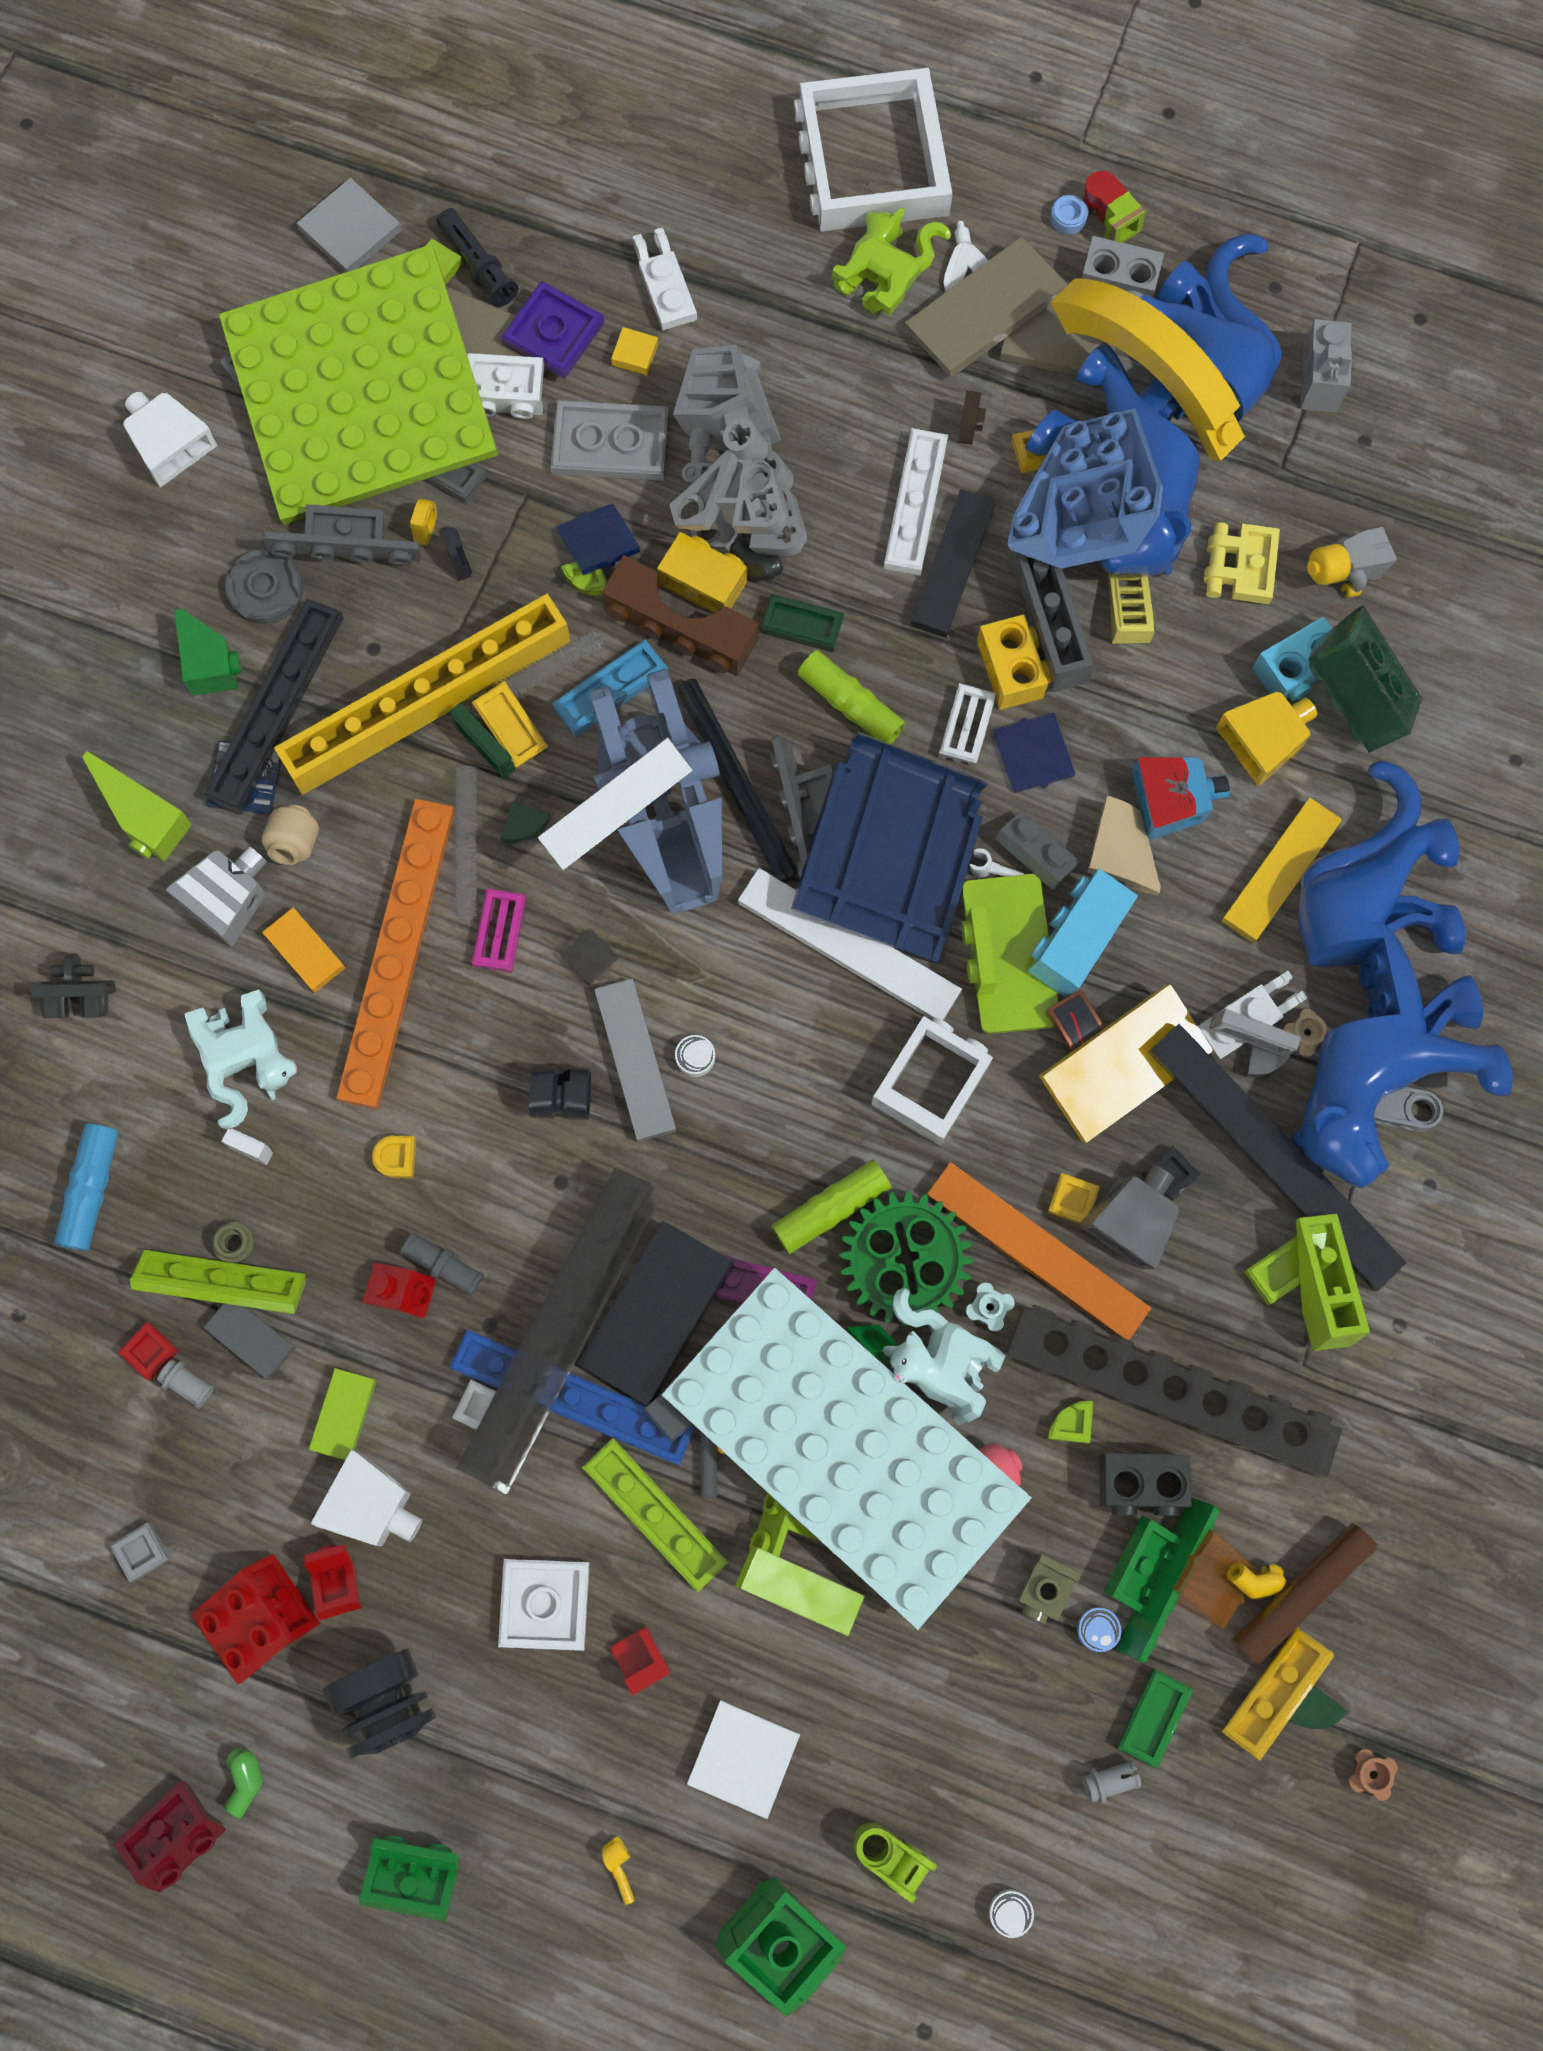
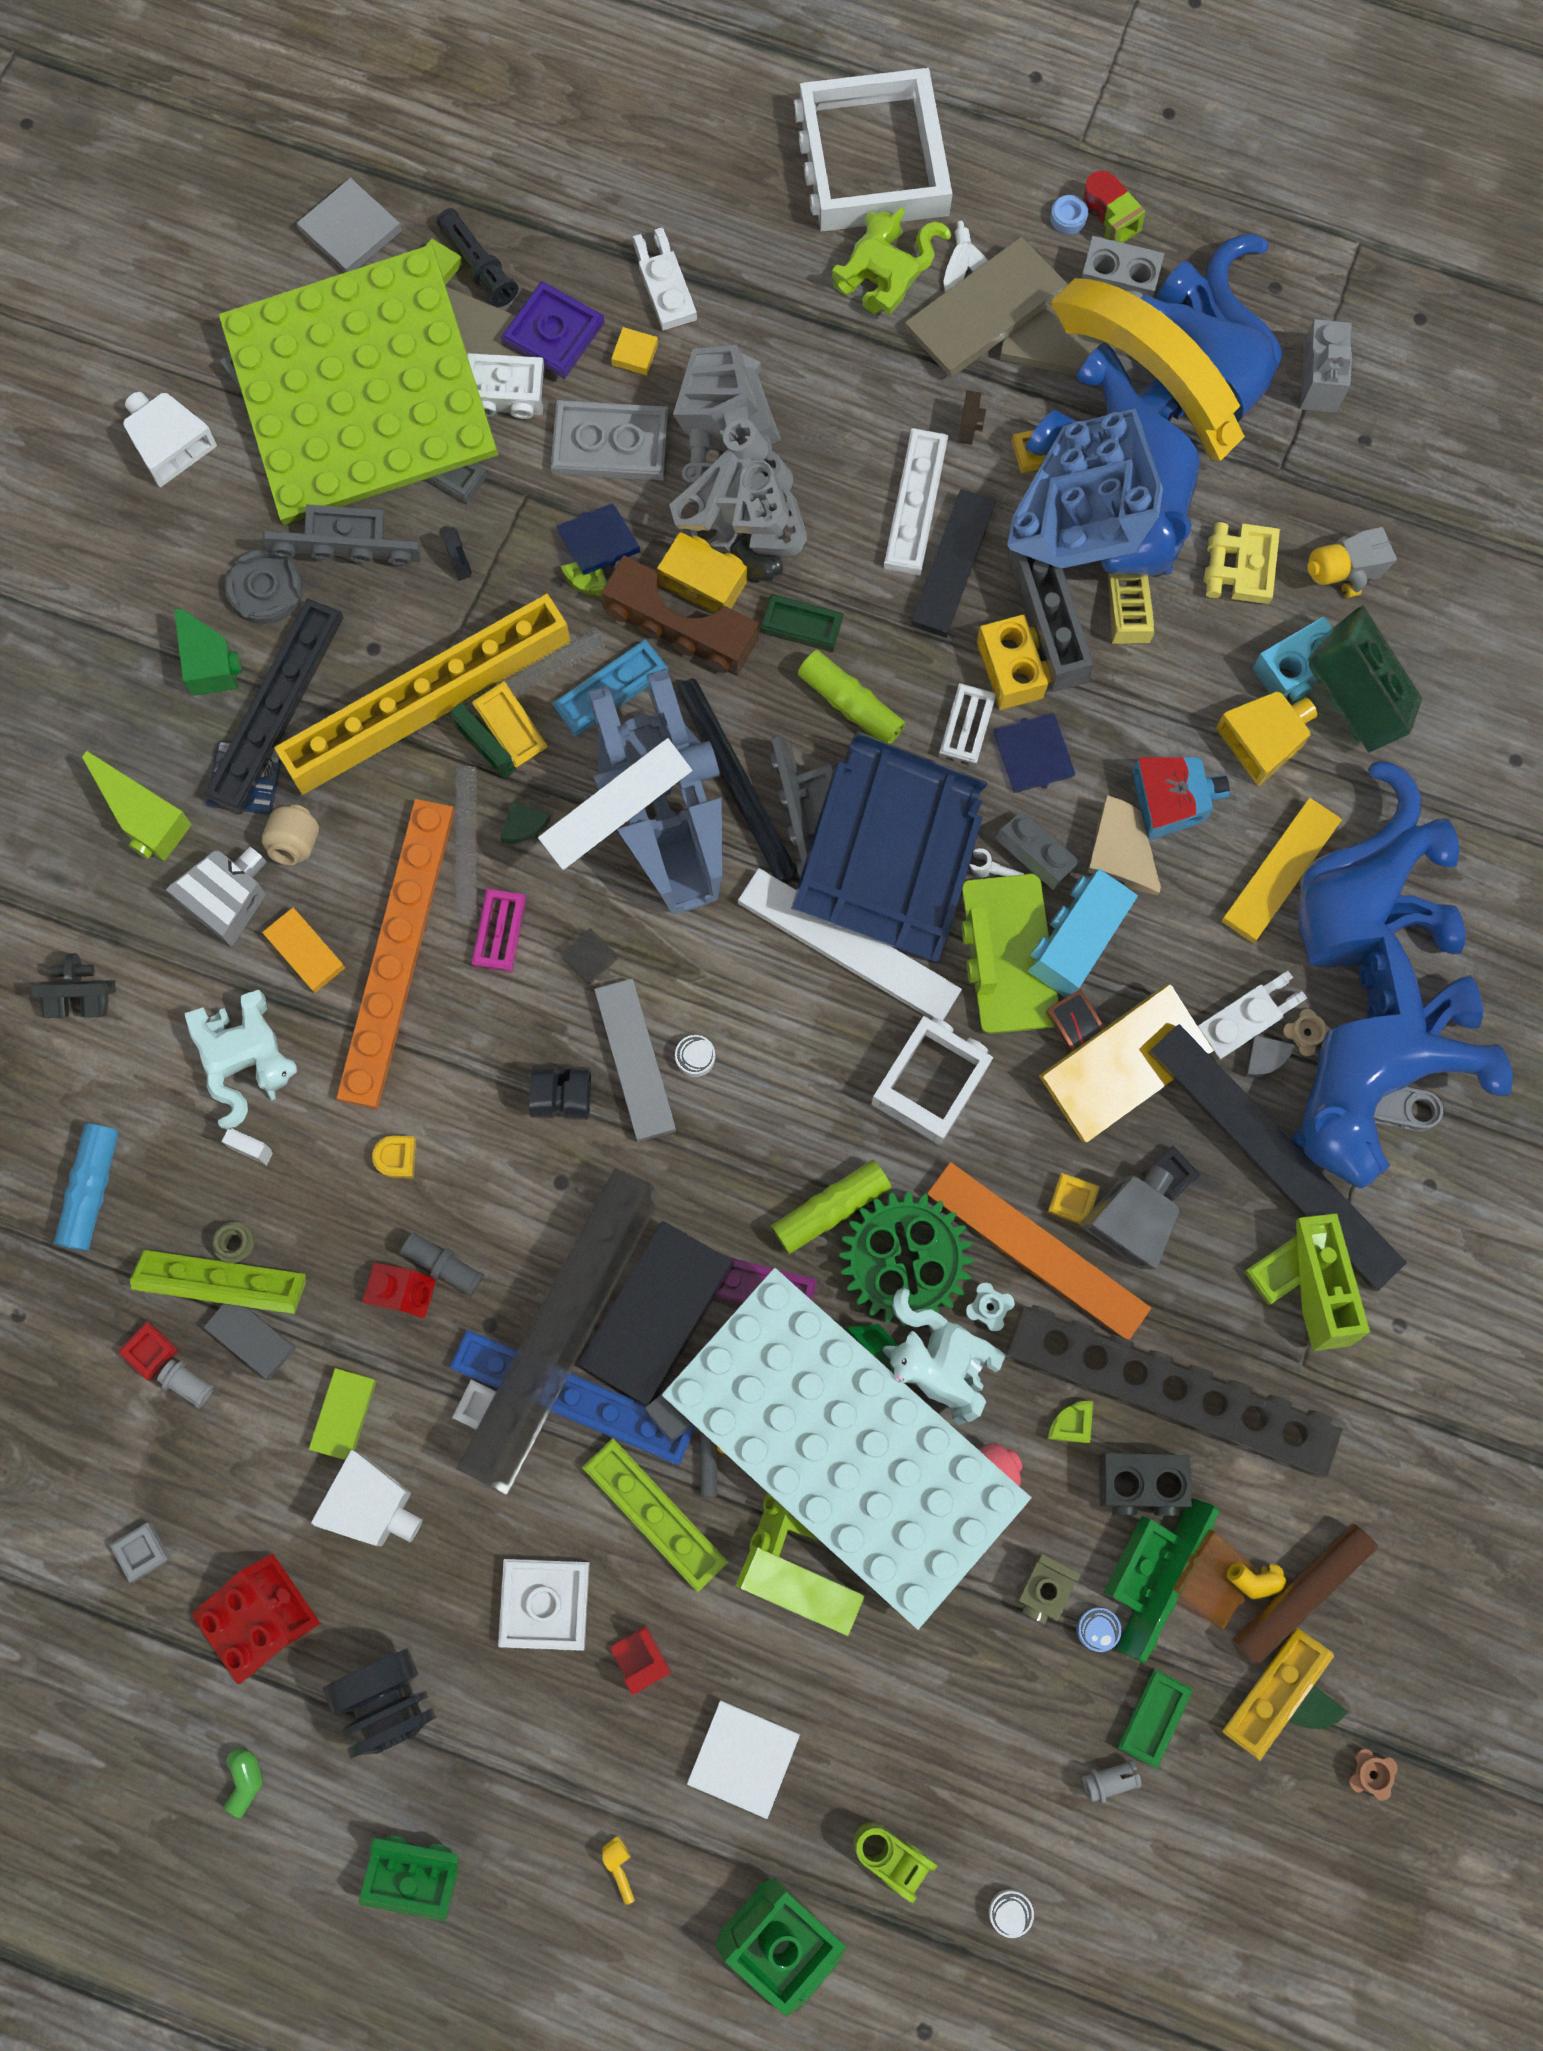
(168, 1838): dark red bracket -> none
(333, 1581): red bracket -> none
(423, 521): yellow tile -> none
(1254, 1032): light grey tile -> none

